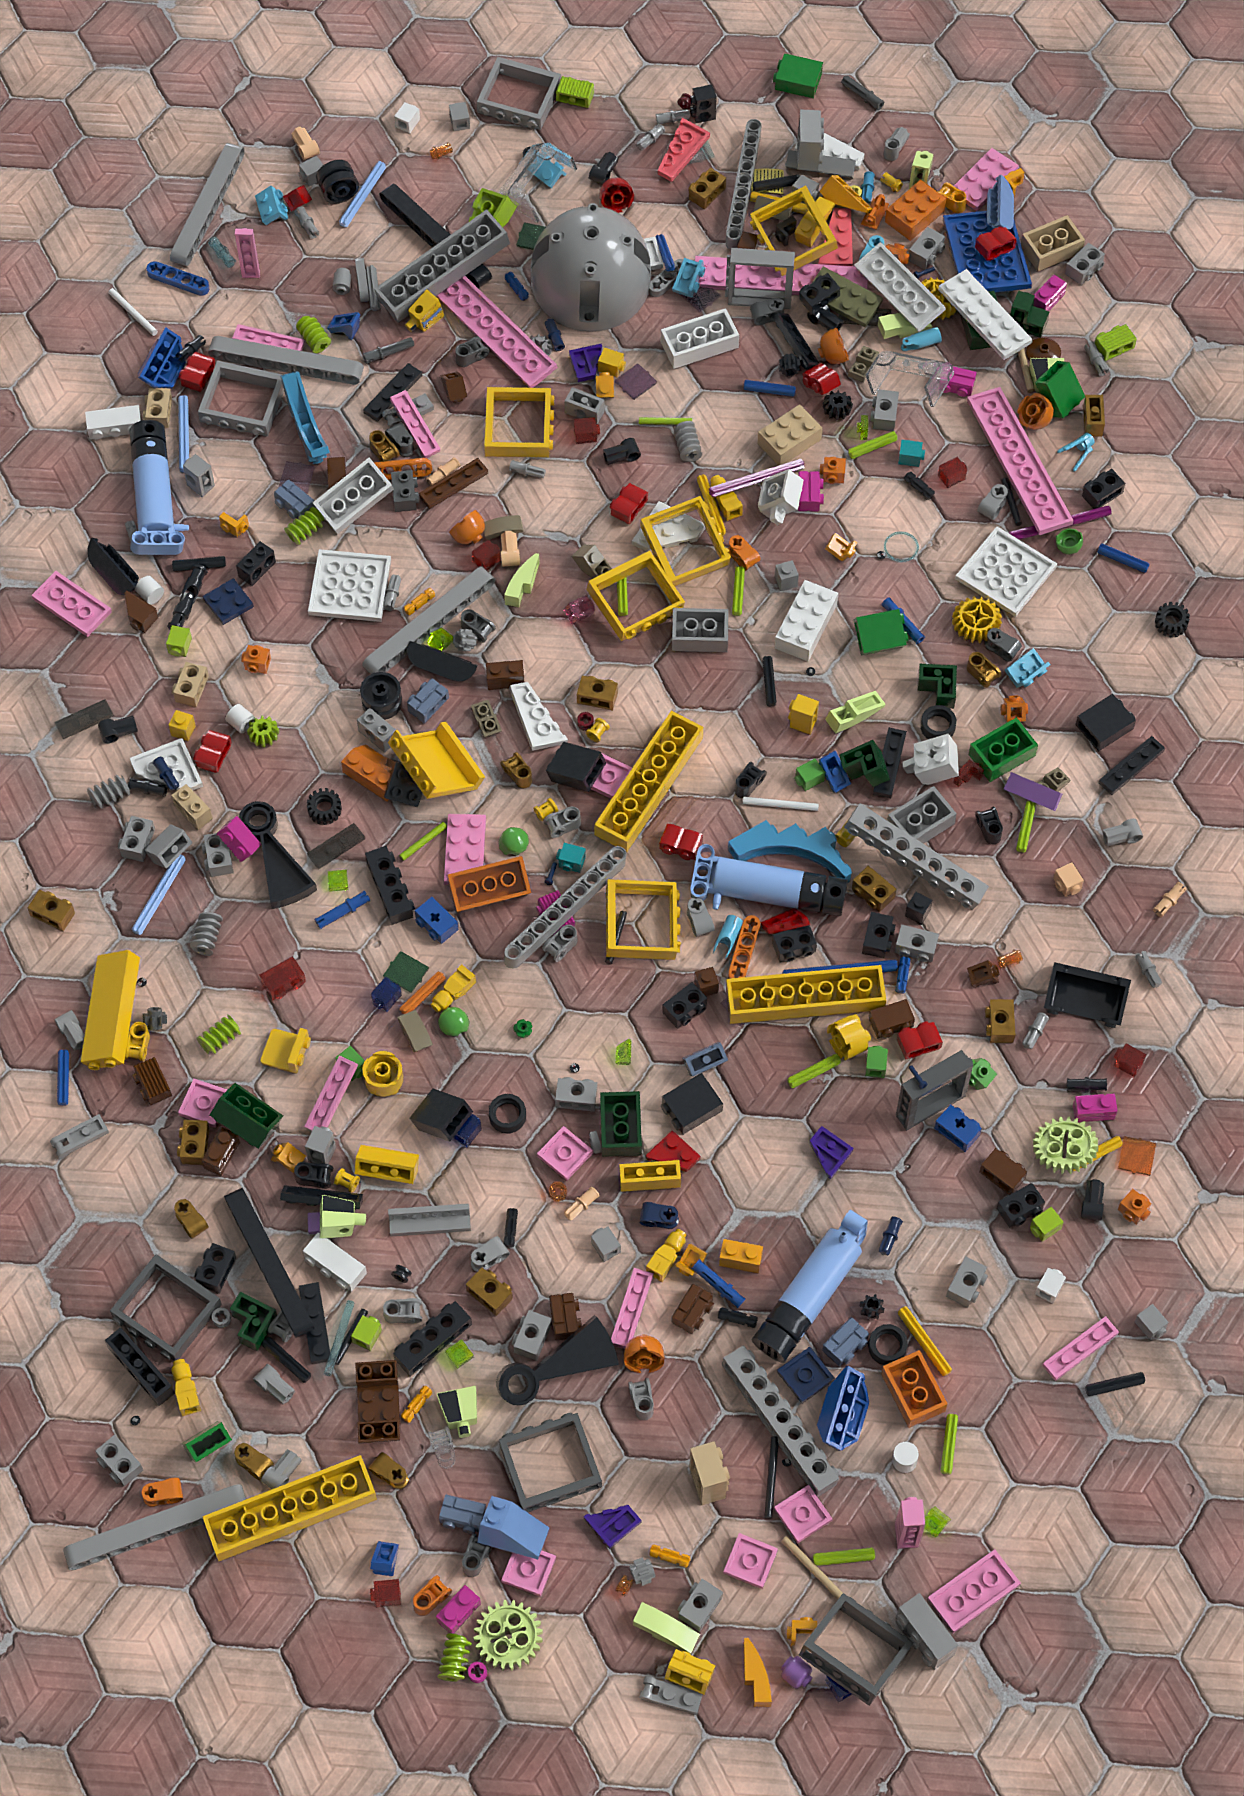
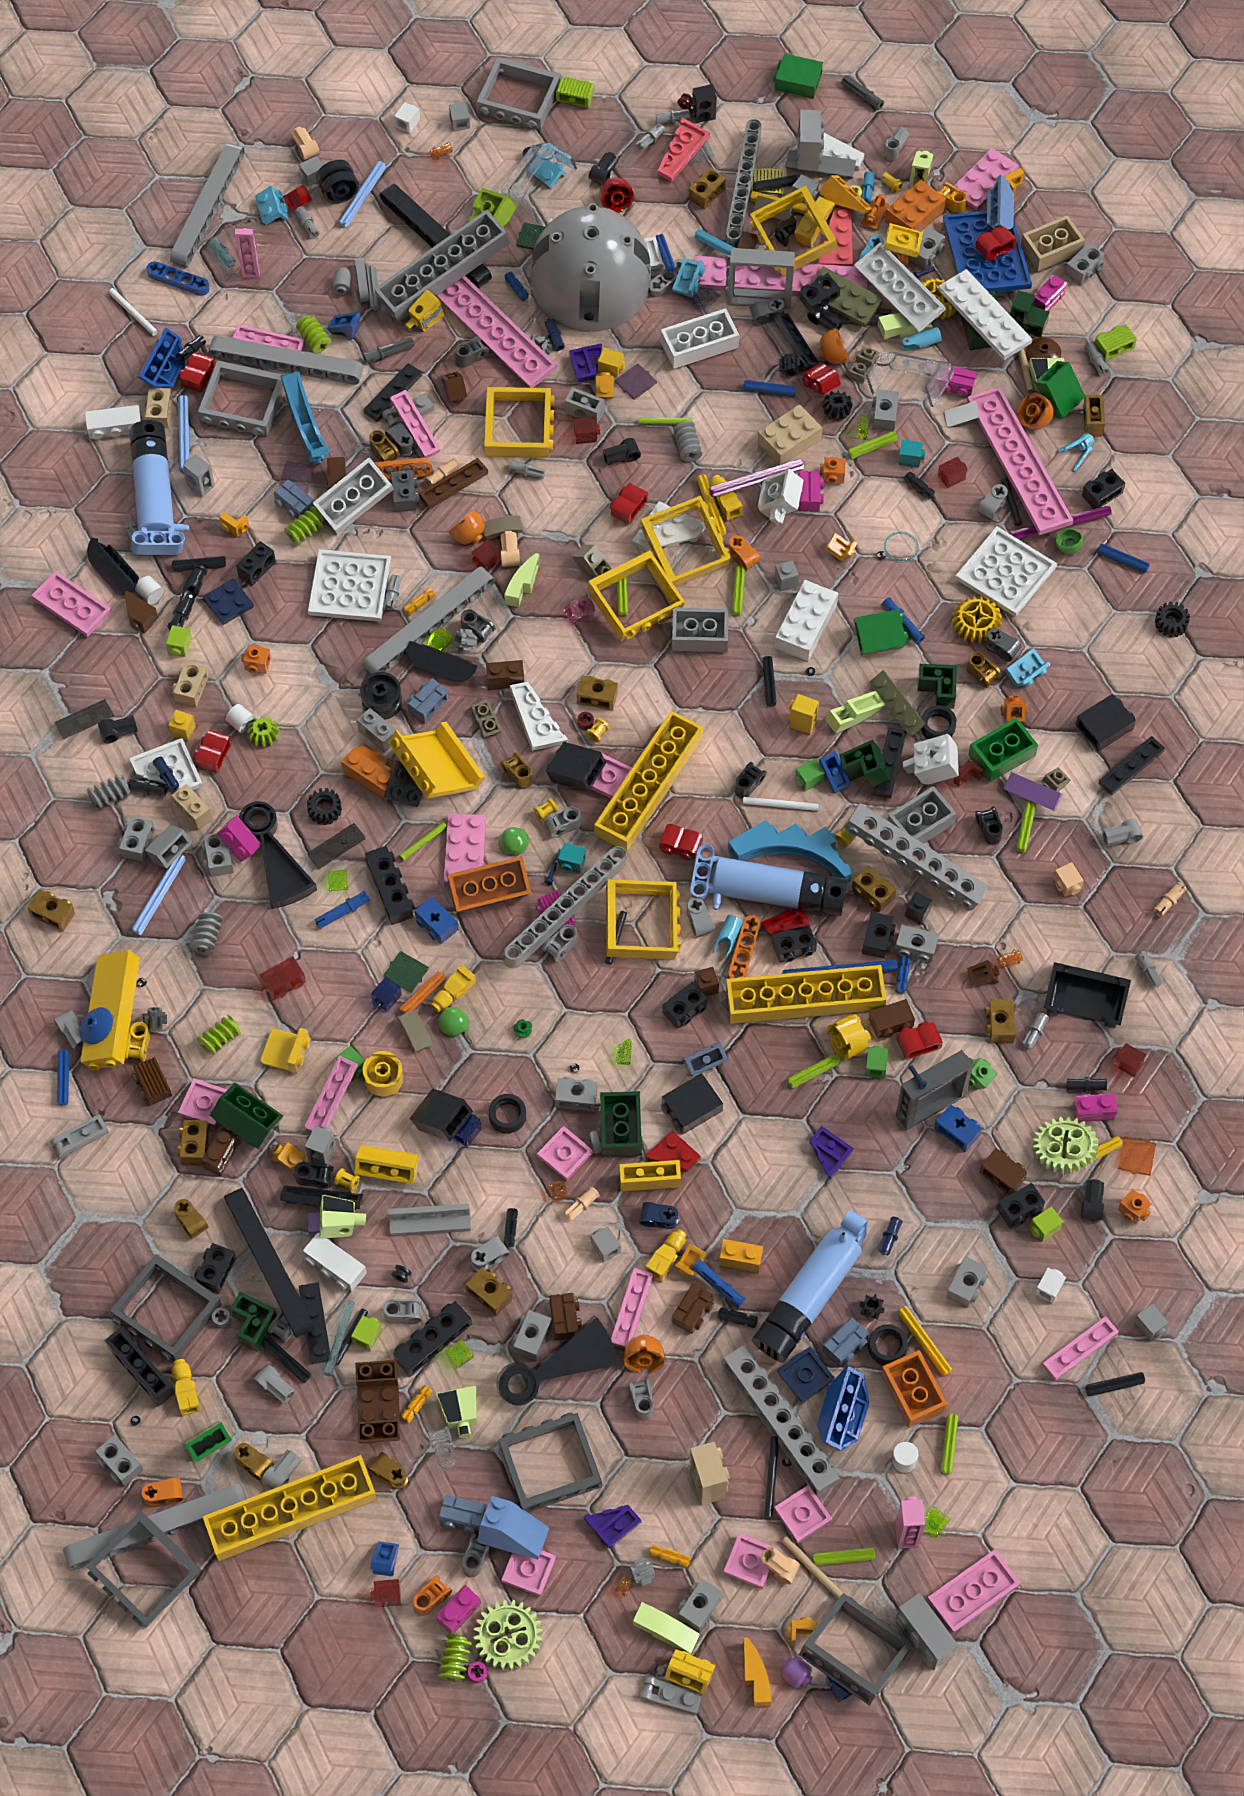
(96, 1025): none -> blue dish
(112, 1590): none -> dark grey window
(713, 242): none -> medium azure axle
(783, 1567): none -> light nougat piece
(897, 703): none -> olive plate
(903, 240): none -> yellow tile
(961, 414): none -> white sticker

